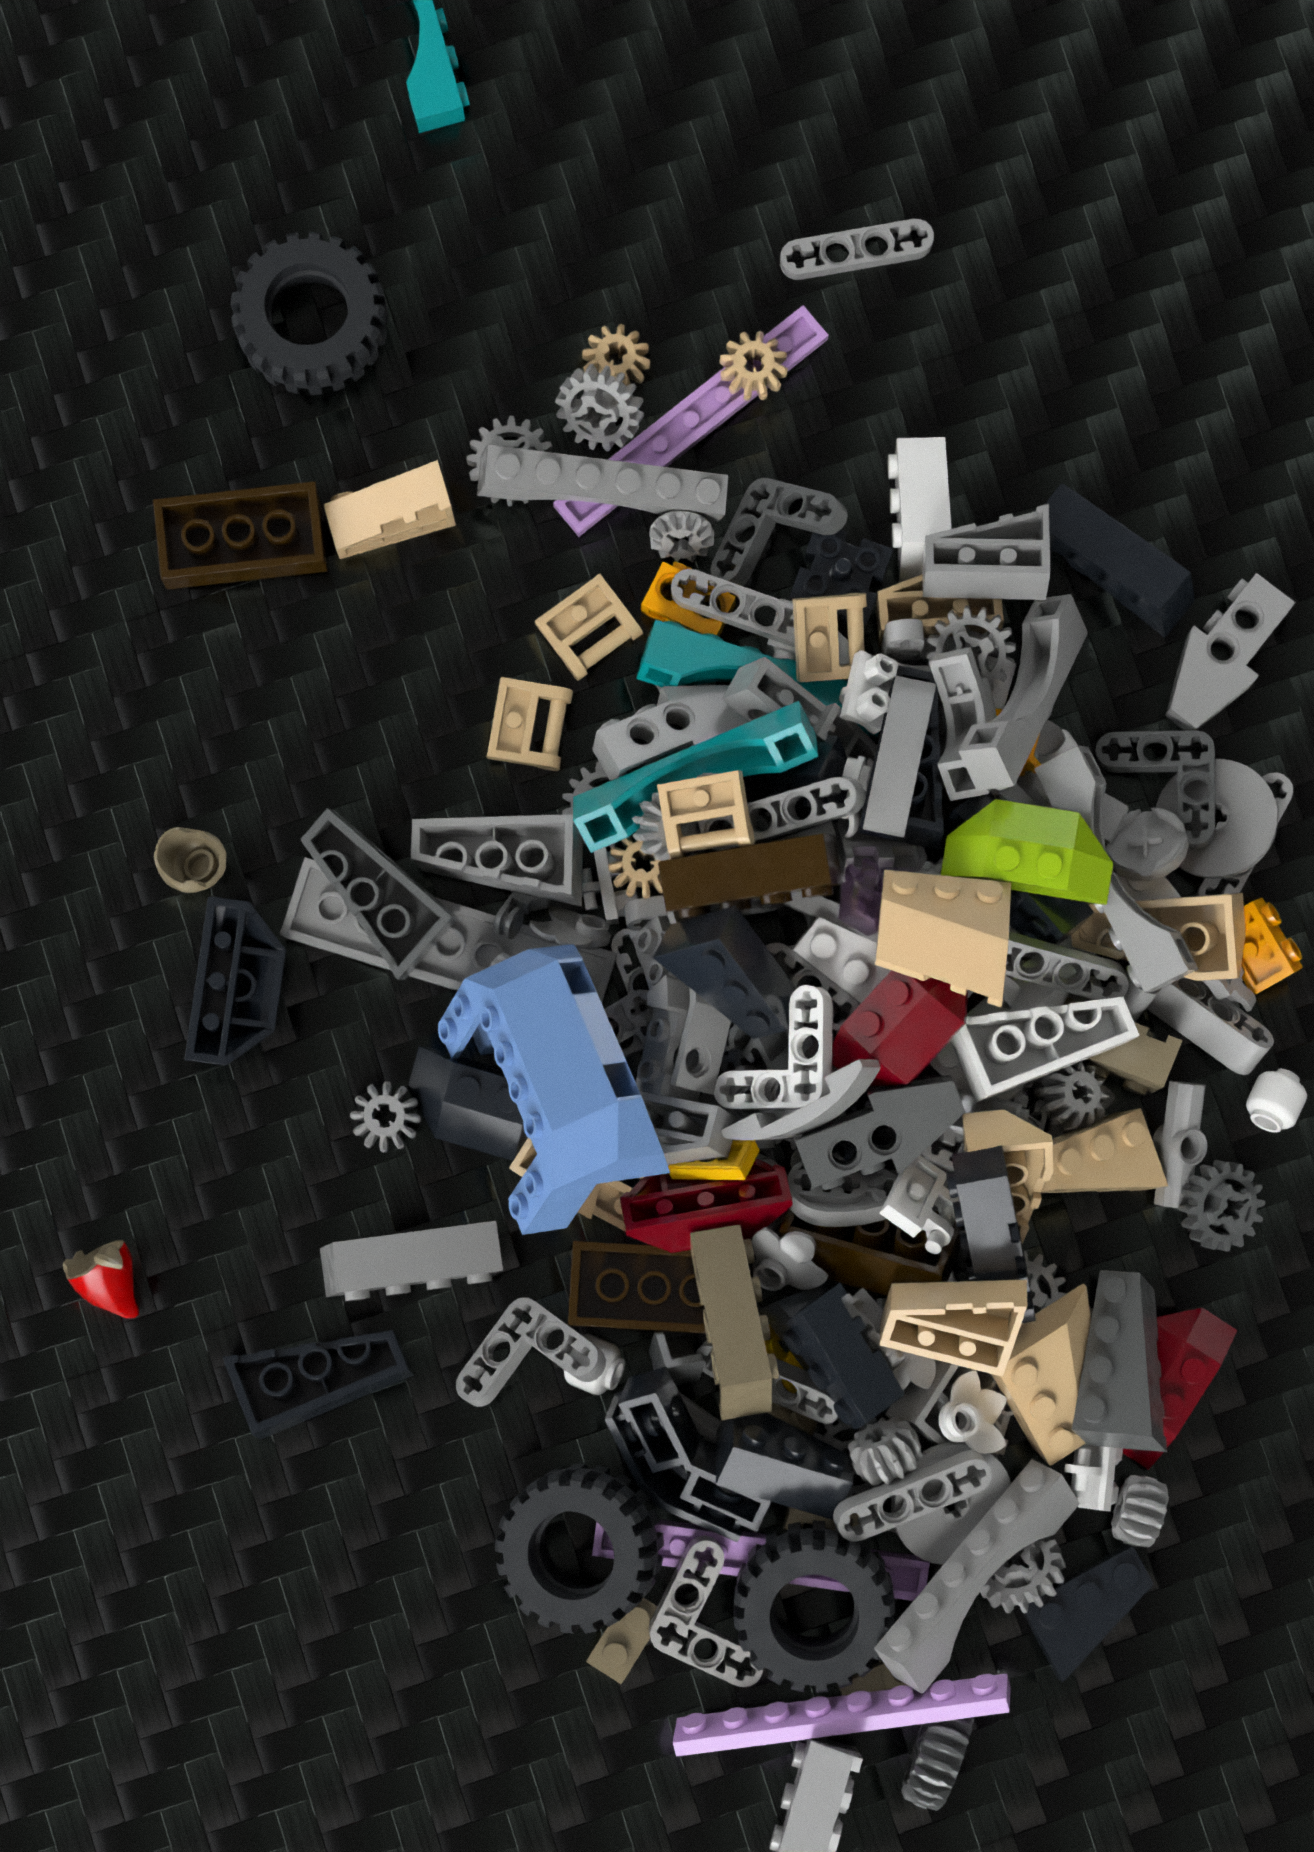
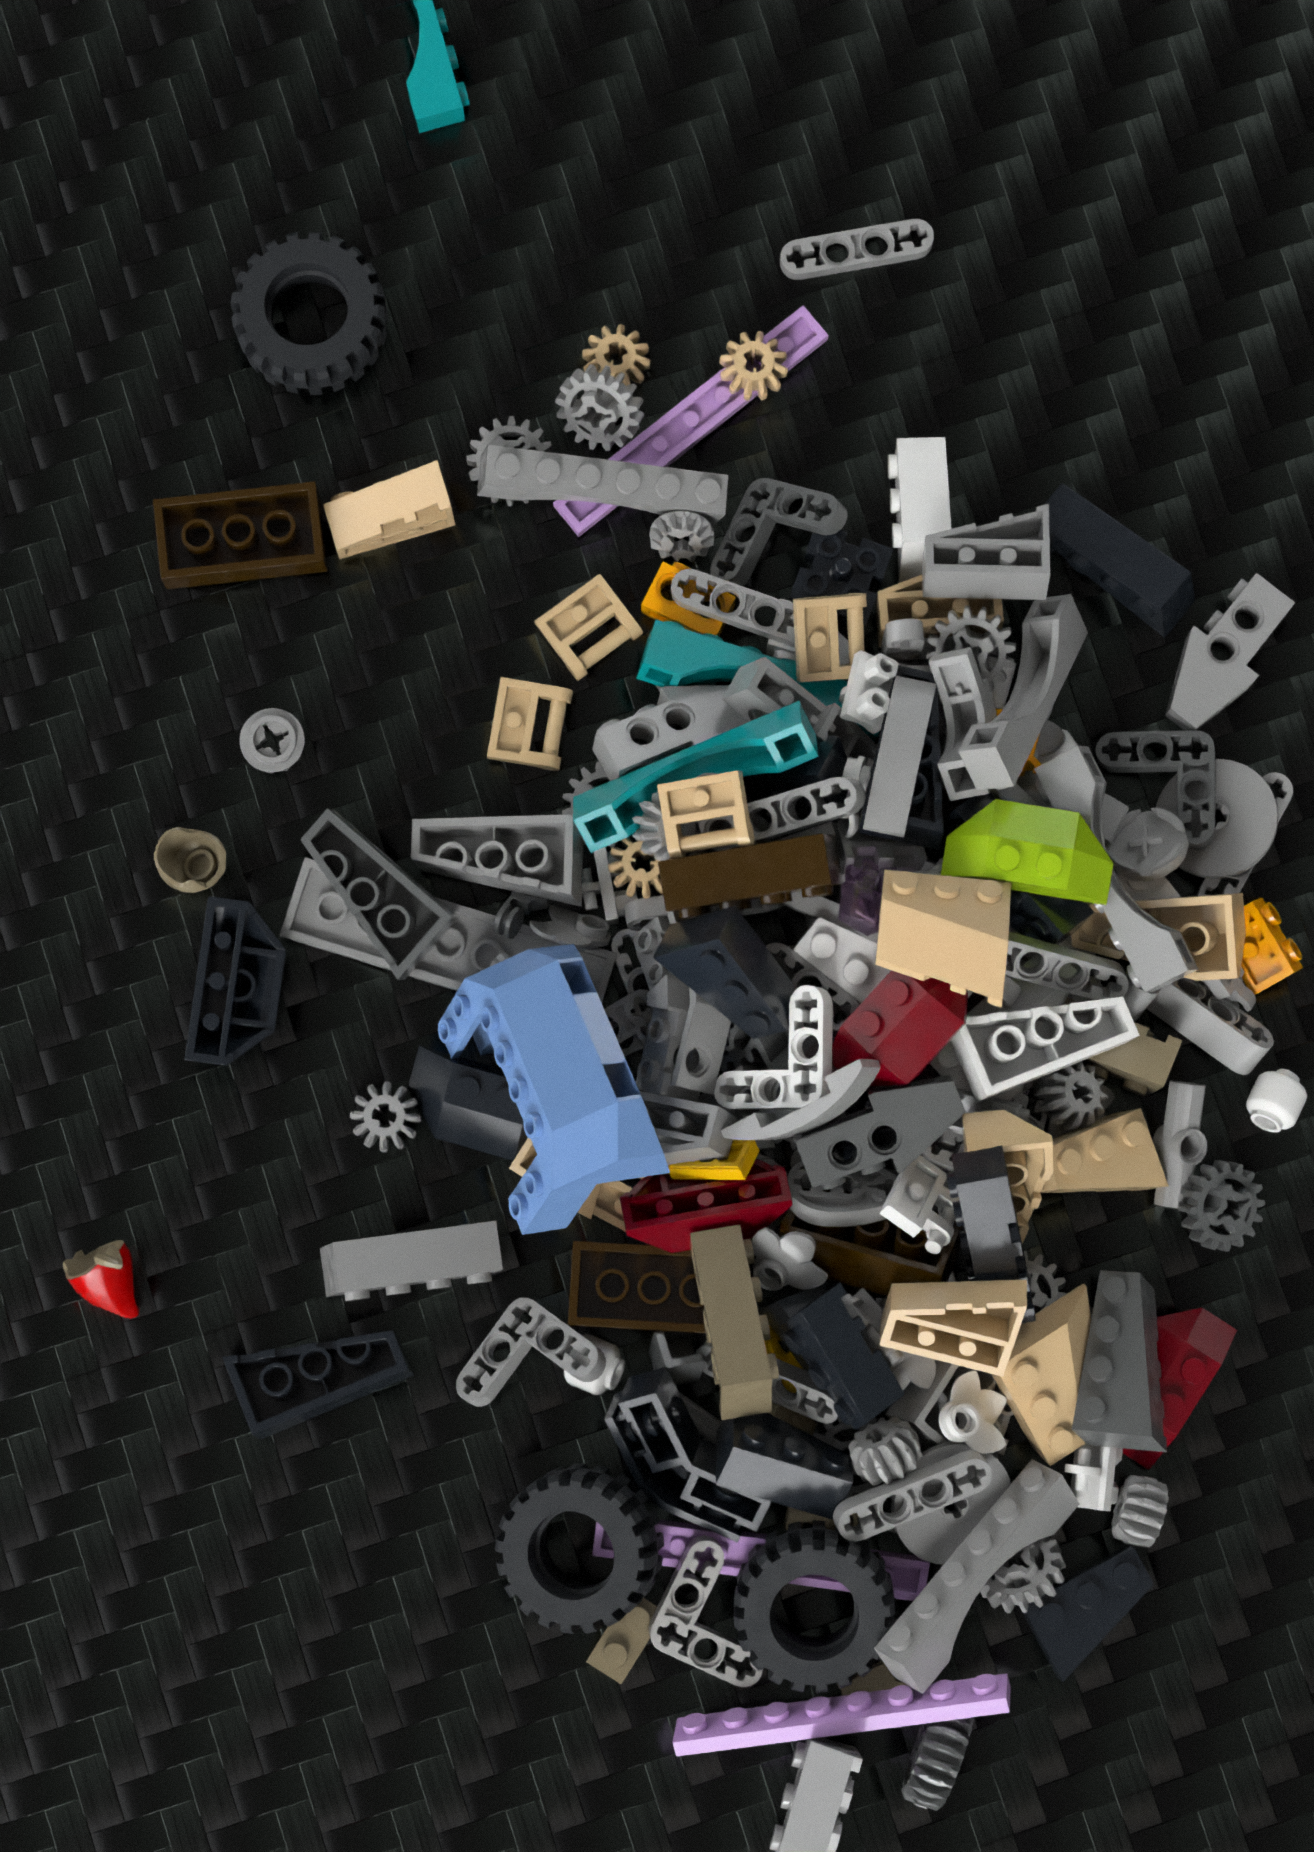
(253, 736): none -> light grey gear

